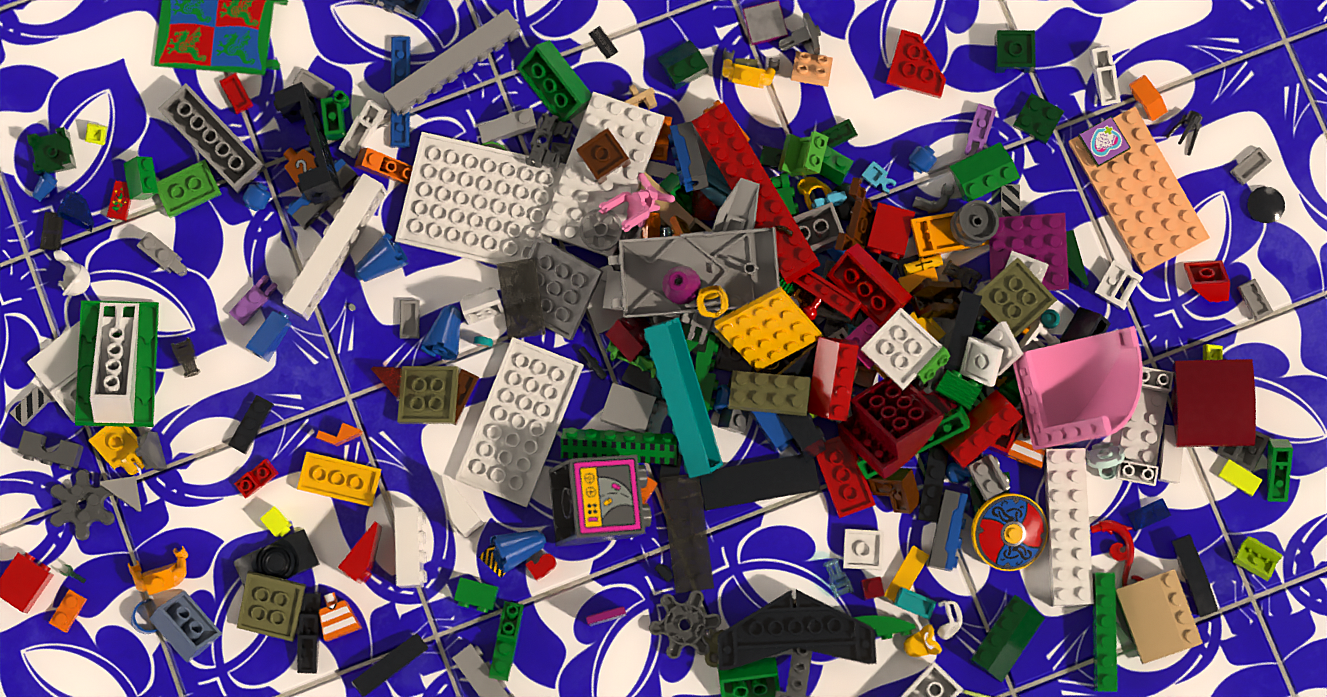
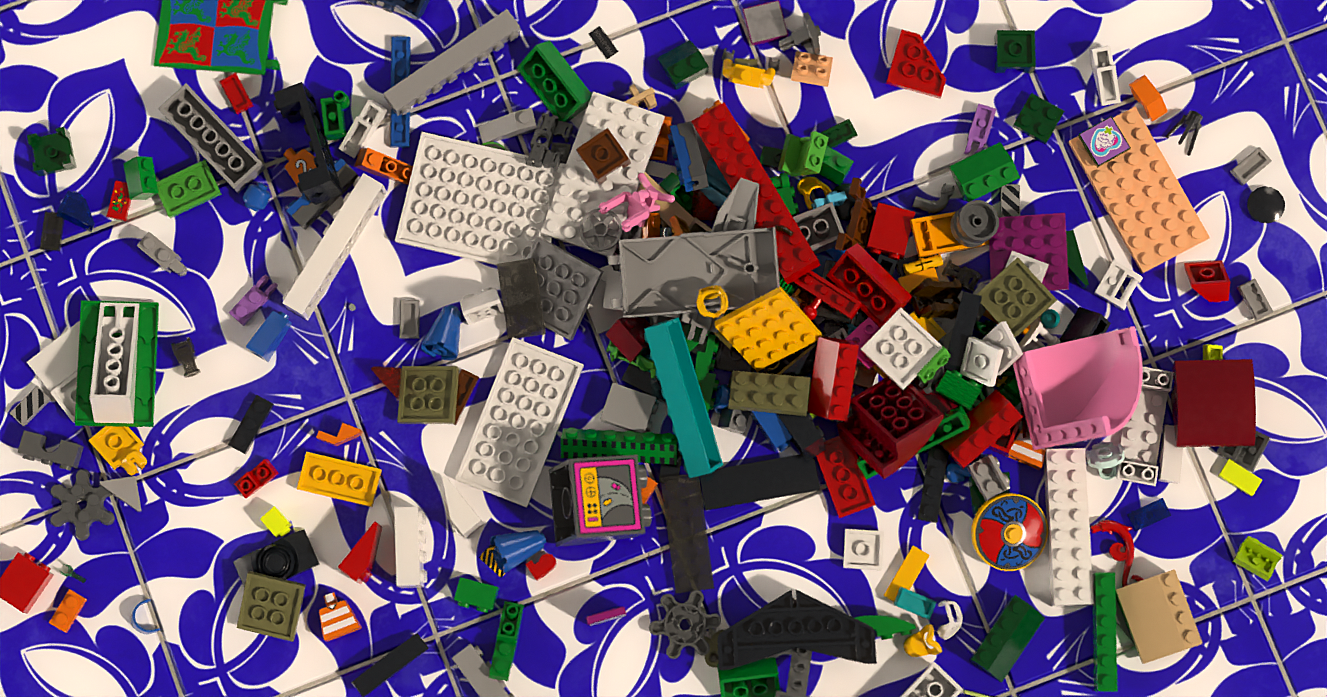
(44, 186): blue cone -> none
(75, 276): white piece -> none
(96, 133): neon yellow tile -> none
(151, 451): dark grey slope -> none
(162, 577): light orange torso -> none
(185, 626): sand blue slope -> none
(309, 633): black slope -> none
(316, 85): light grey tile -> none
(381, 259): blue cone -> none
(483, 341): teal tile -> none
(592, 363): black bar -> none
(664, 571): black tile -> none
(687, 290): magenta cone -> none
(837, 580): clear light blue connector -> none
(872, 588): dark red brick -> none
(876, 176): medium azure plate -> none
(900, 488): reddish brown panel -> none
(922, 159): blue head -> none
(947, 531): piece -> none
(1194, 575): black slope -> none
(1278, 469): green slope -> none

